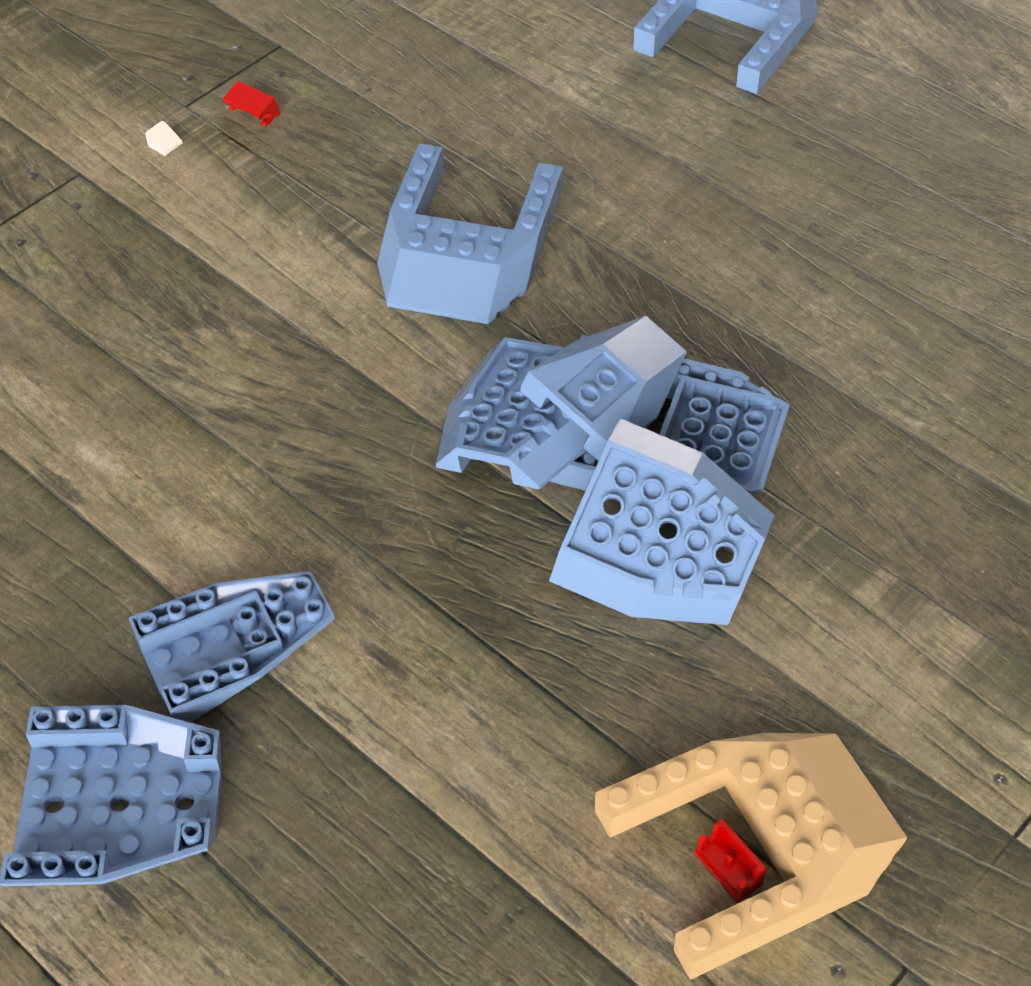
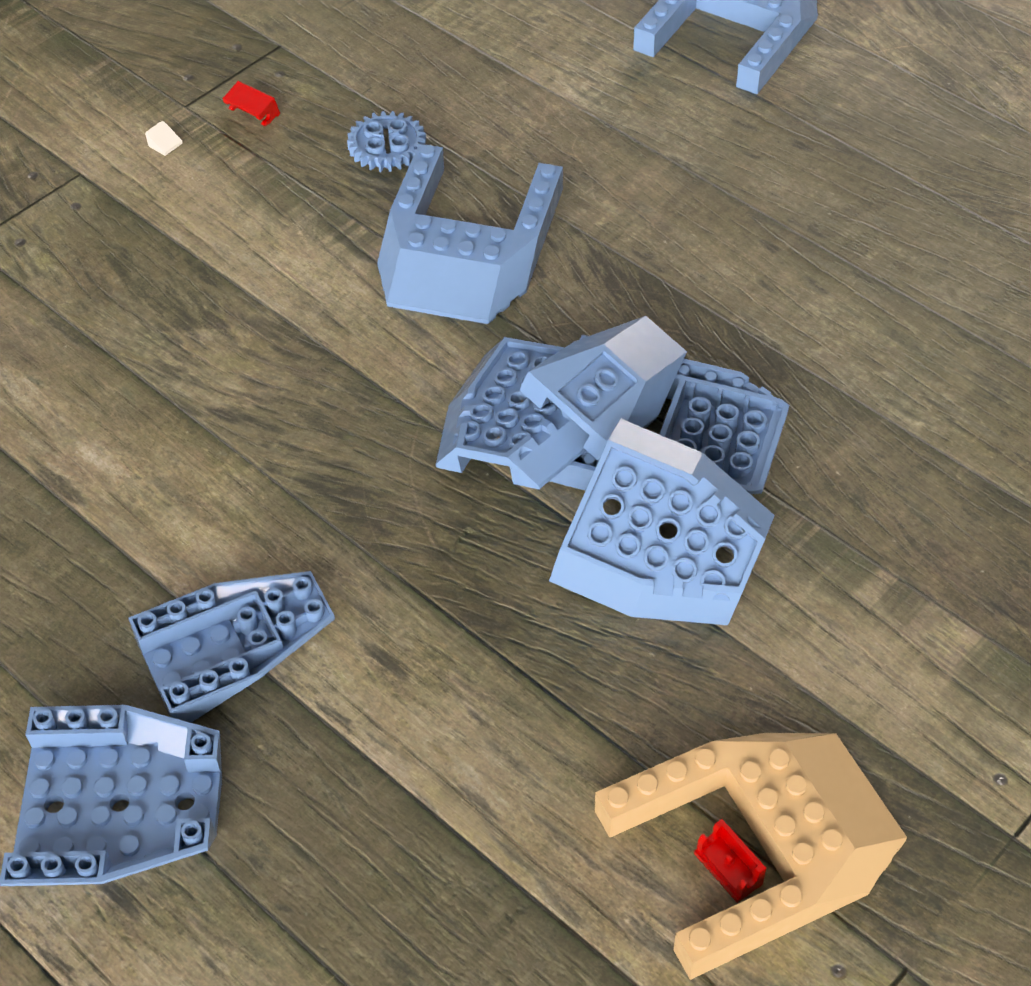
(368, 143): none -> medium blue gear

